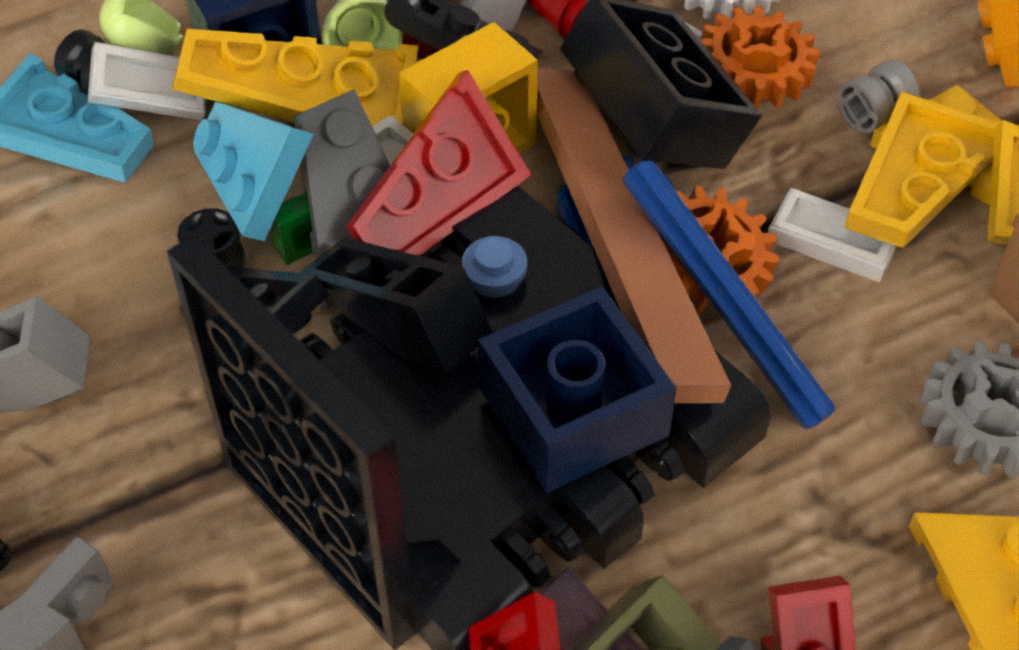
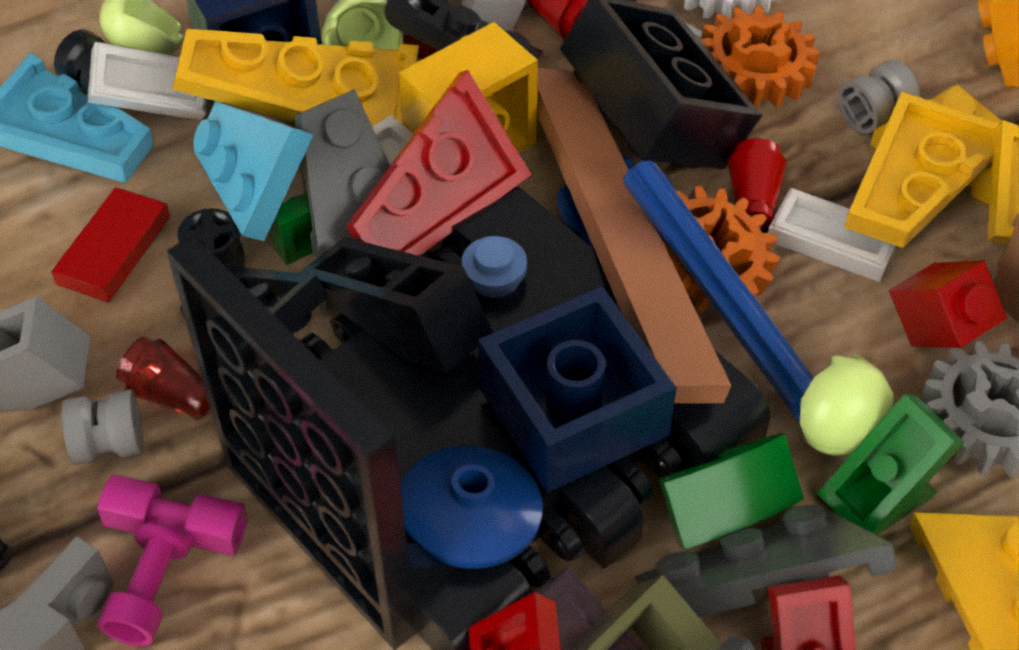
(102, 426): none -> light grey wheel
(111, 244): none -> red tile
(163, 377): none -> clear red cone
(165, 533): none -> dark pink bar
(467, 526): none -> blue dish
(731, 491): none -> green slope
(757, 175): none -> red cone
(790, 551): none -> dark grey wing
(844, 405): none -> yellowish green hair
(892, 467): none -> green slope
(948, 304): none -> red brick

